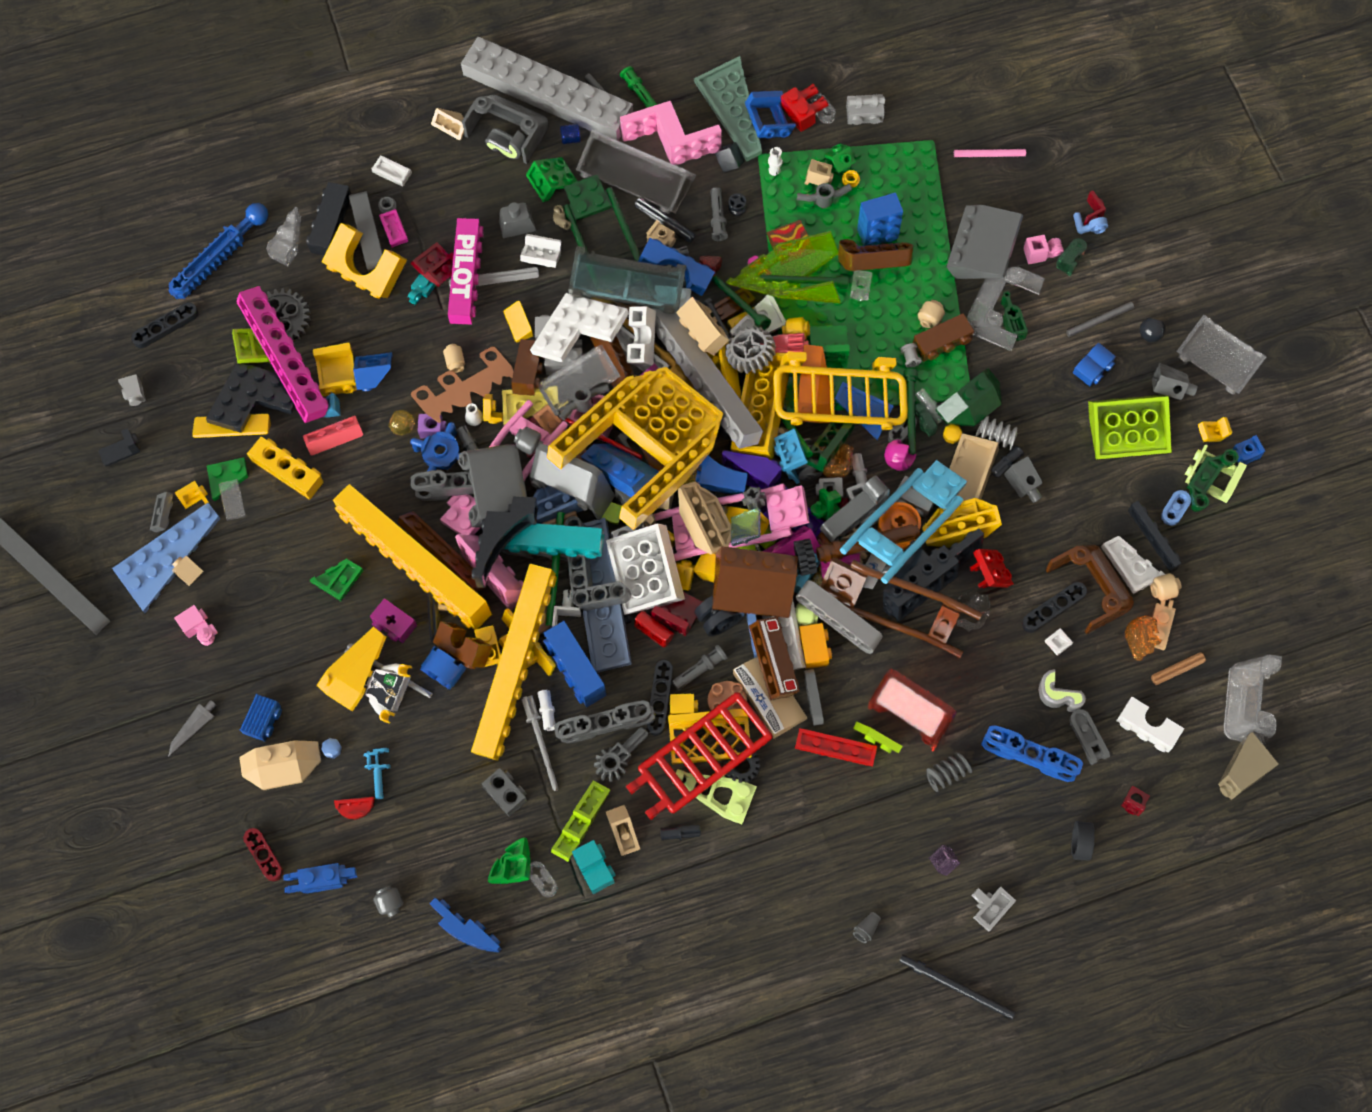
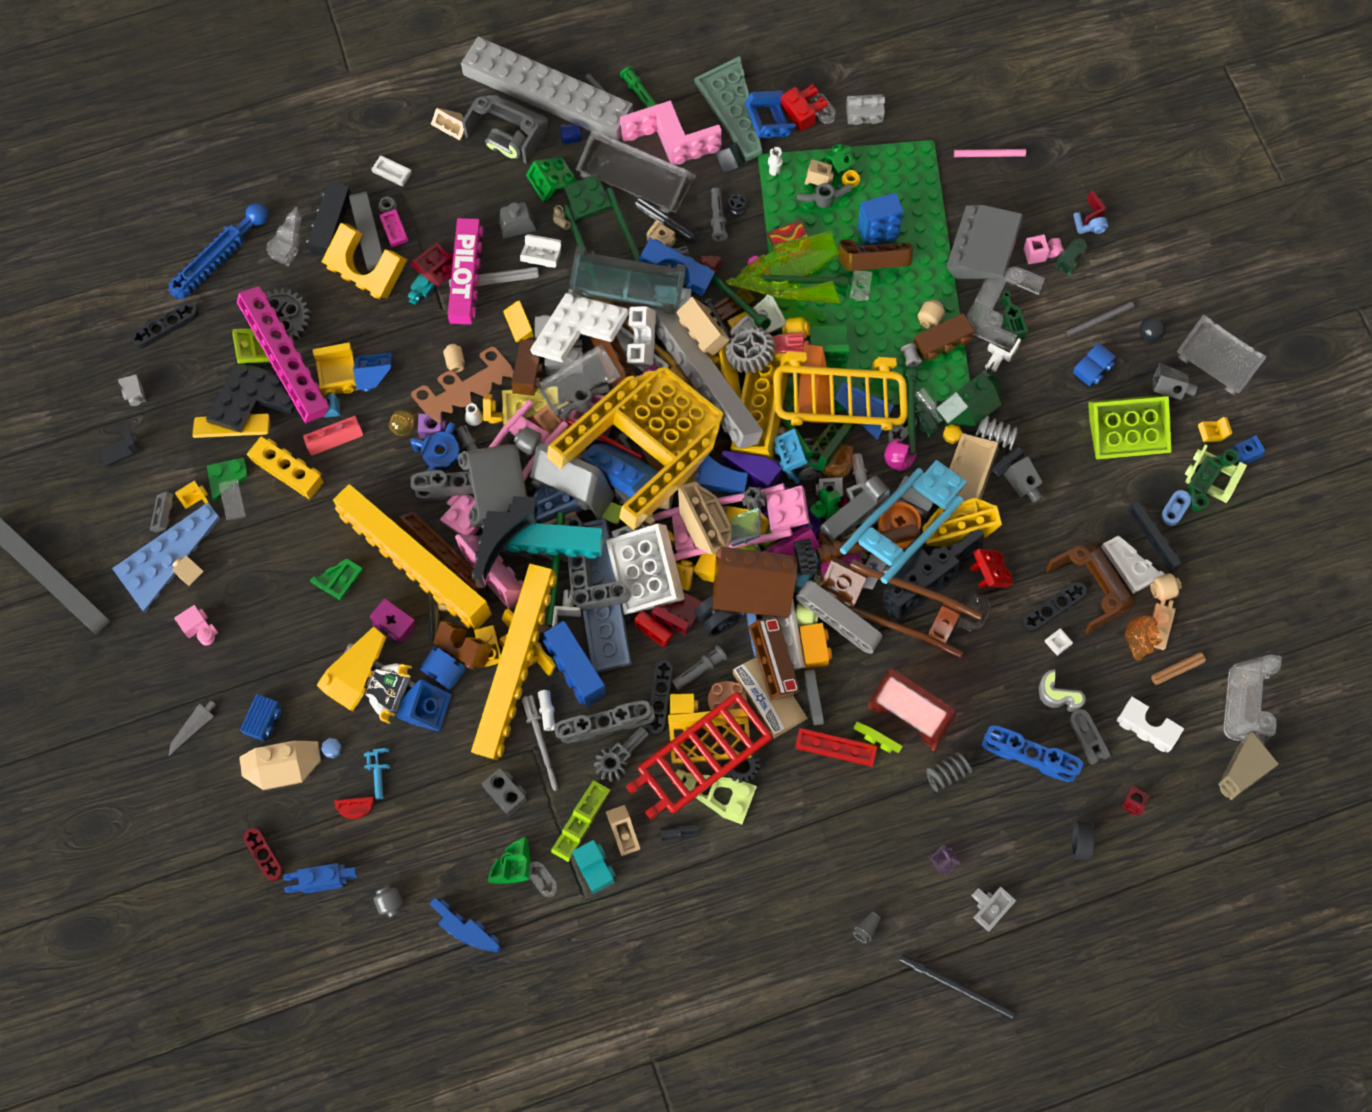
(424, 706): none -> blue slope
(999, 355): none -> white bracket

